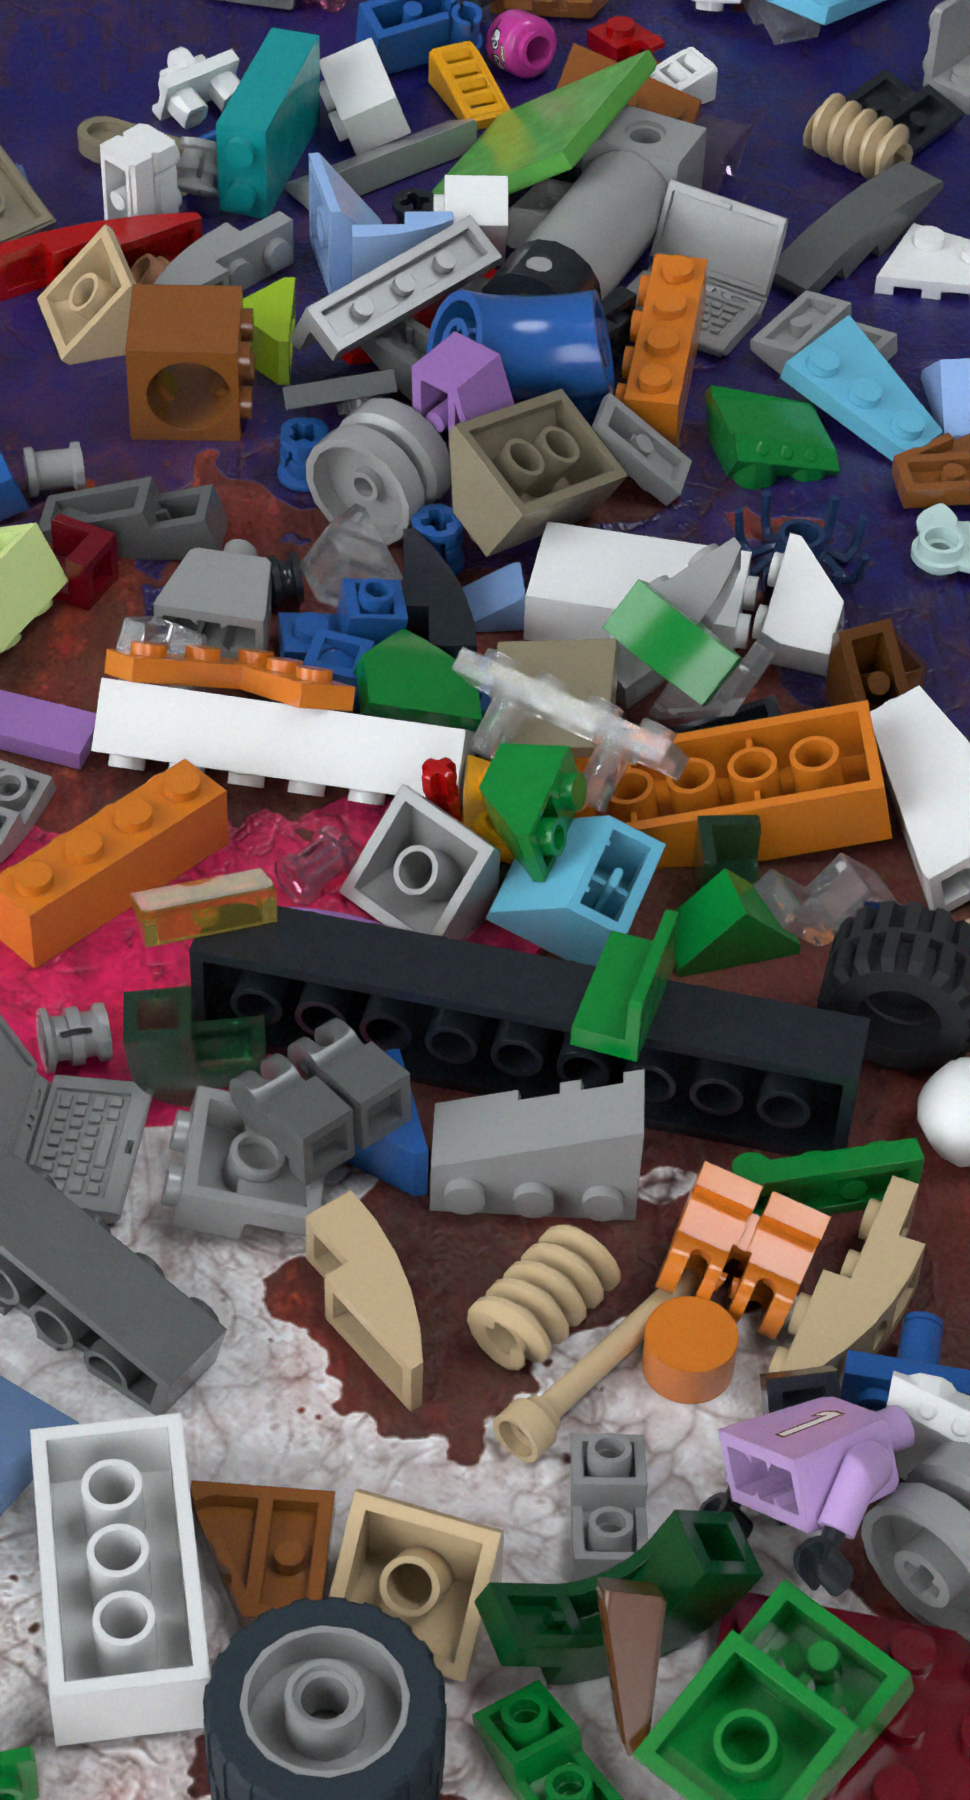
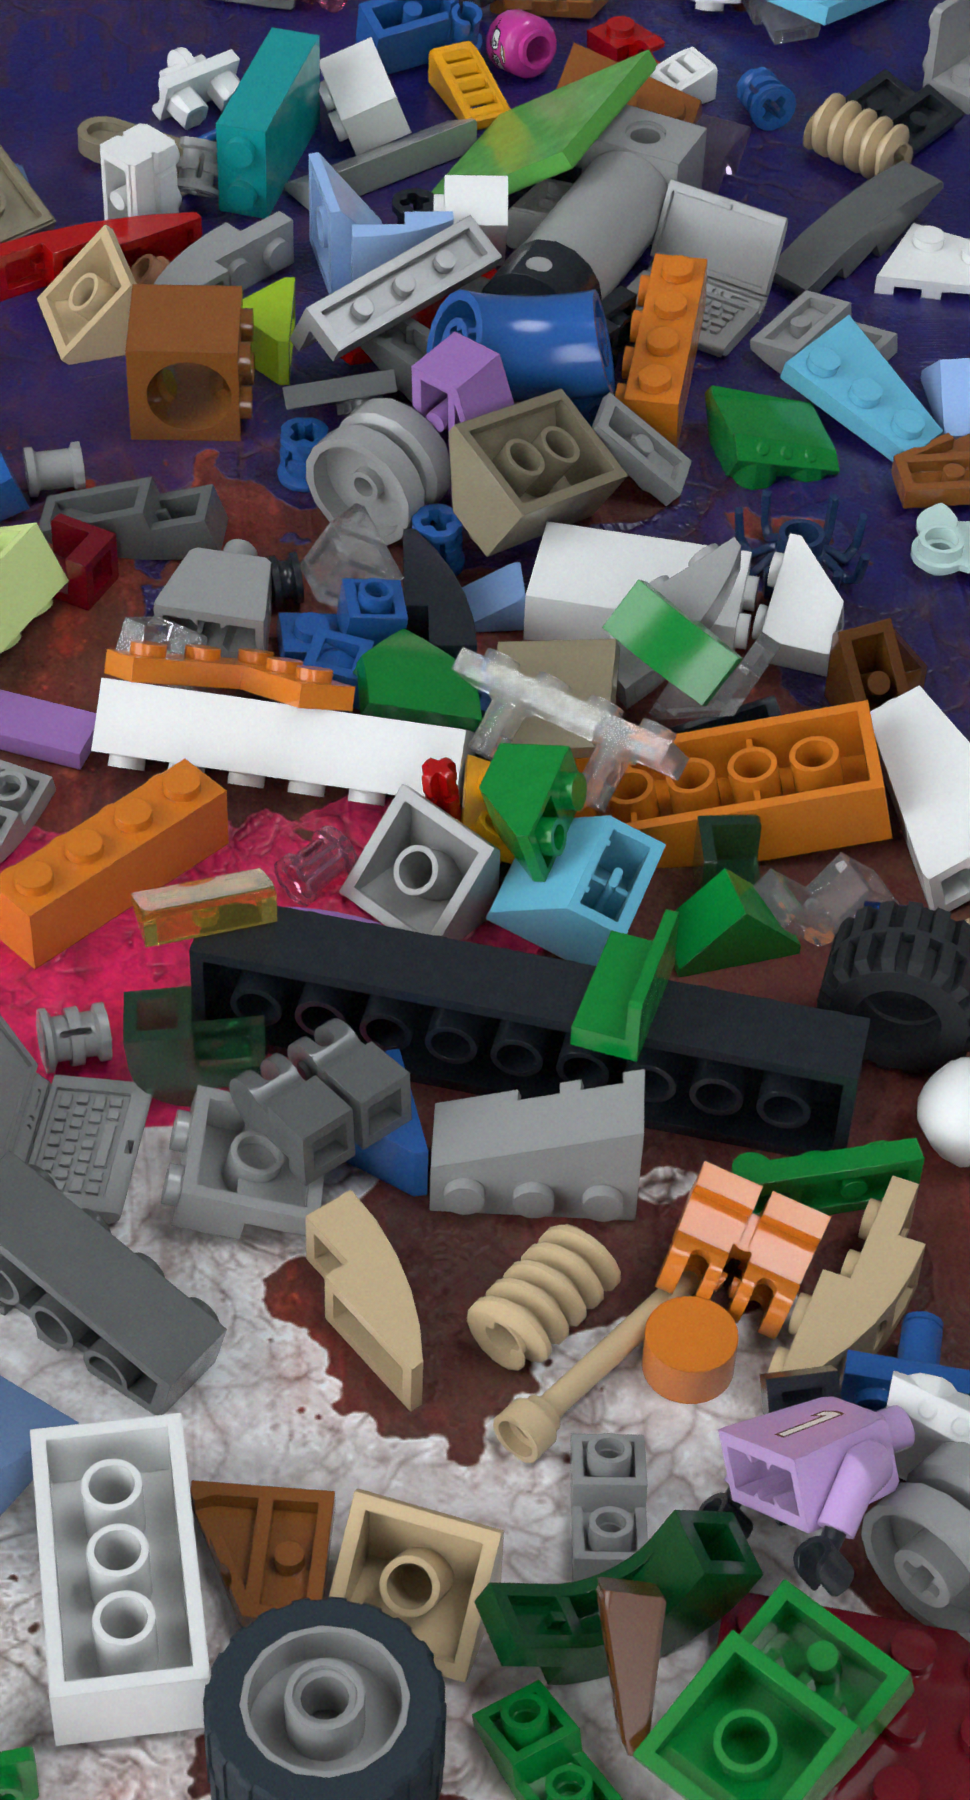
(759, 104): none -> blue bush

